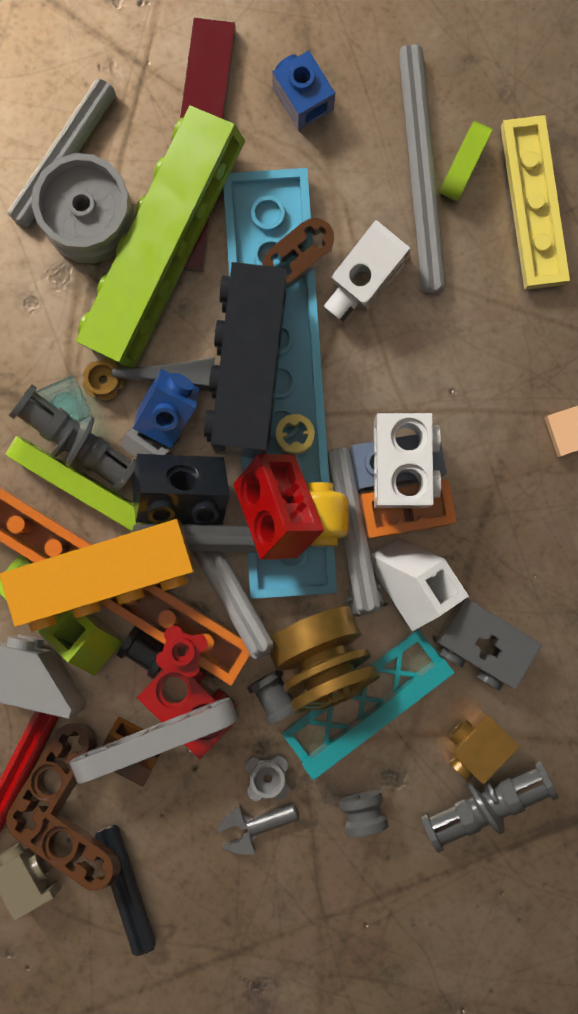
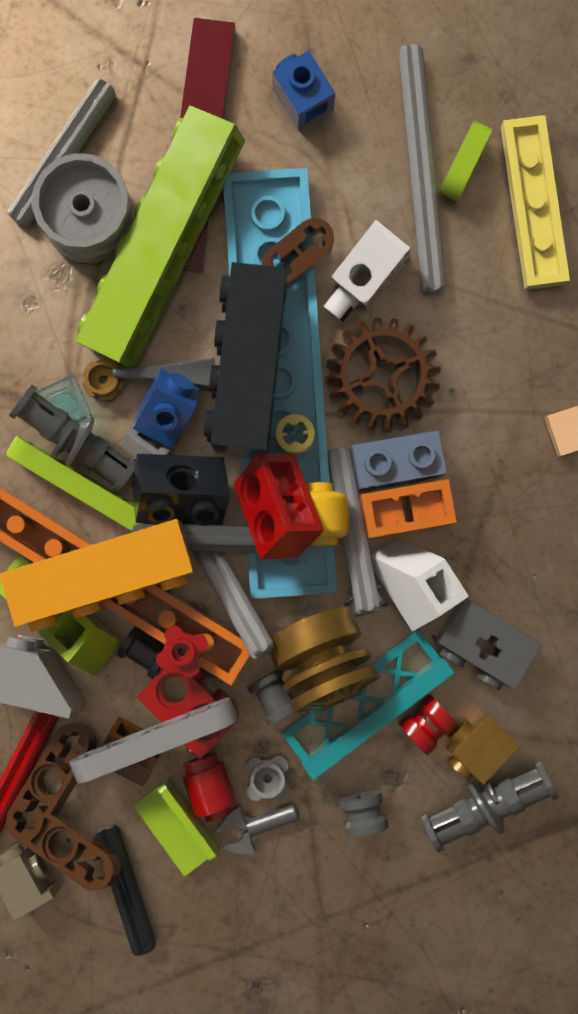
(176, 827): none -> lime panel
(208, 787): none -> red brick
(376, 358): none -> reddish brown gear
(393, 460): white brick -> none
(421, 732): none -> red wheel

